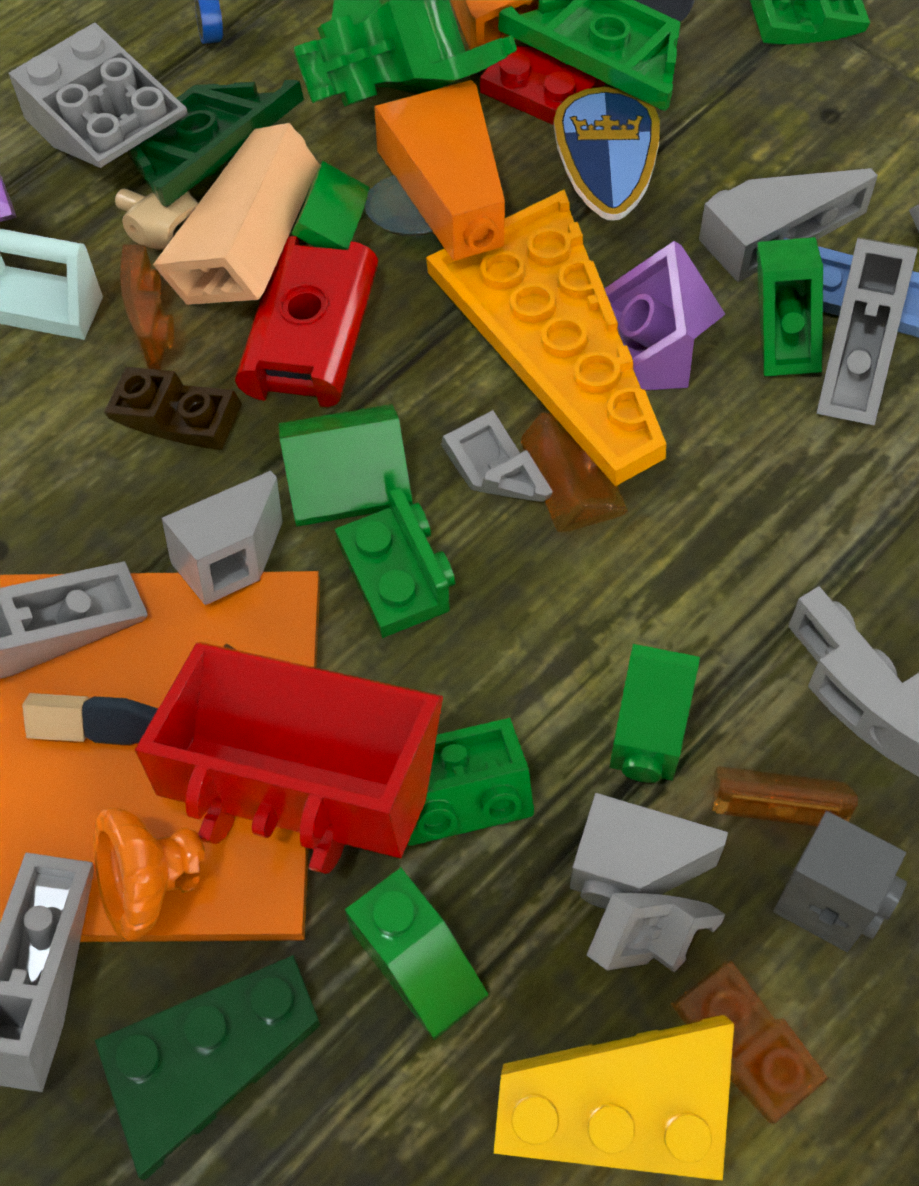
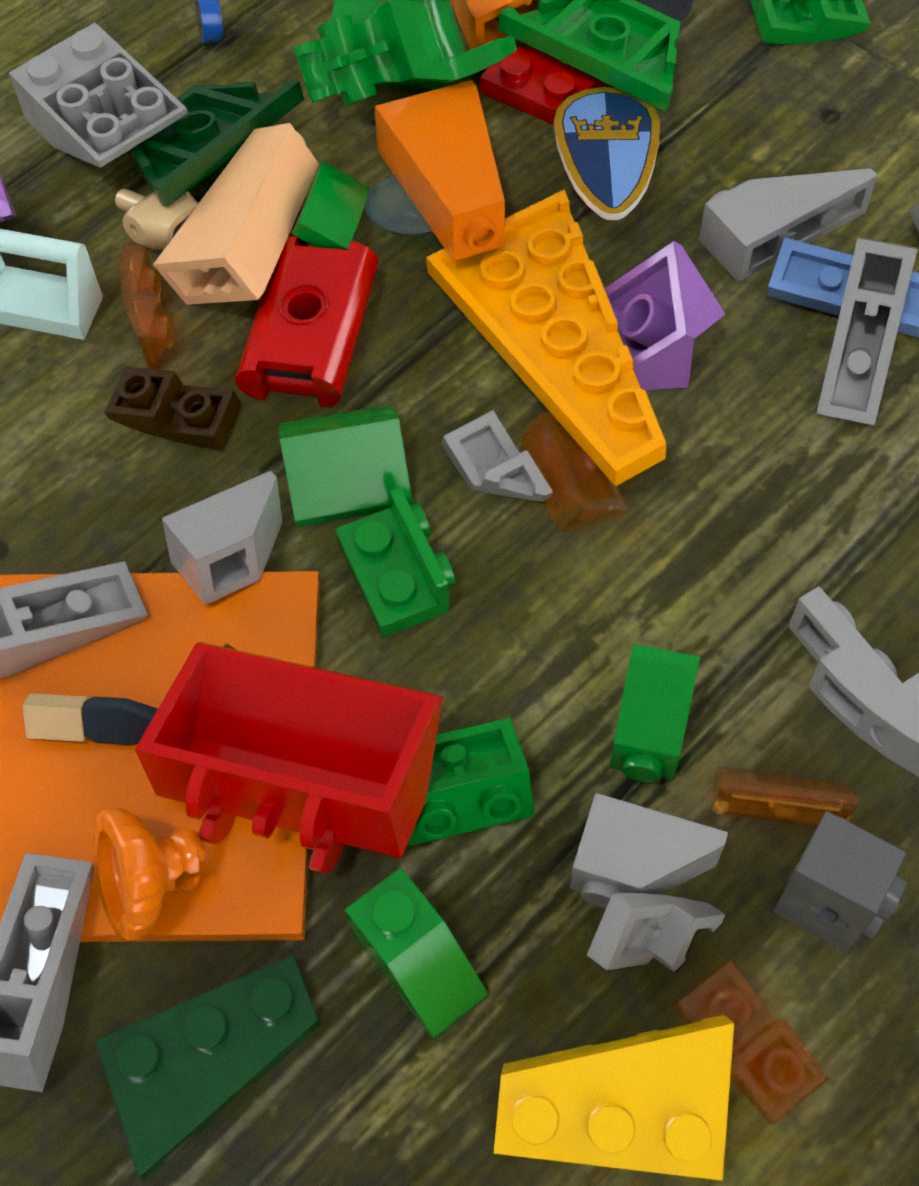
(790, 306): green slope -> none

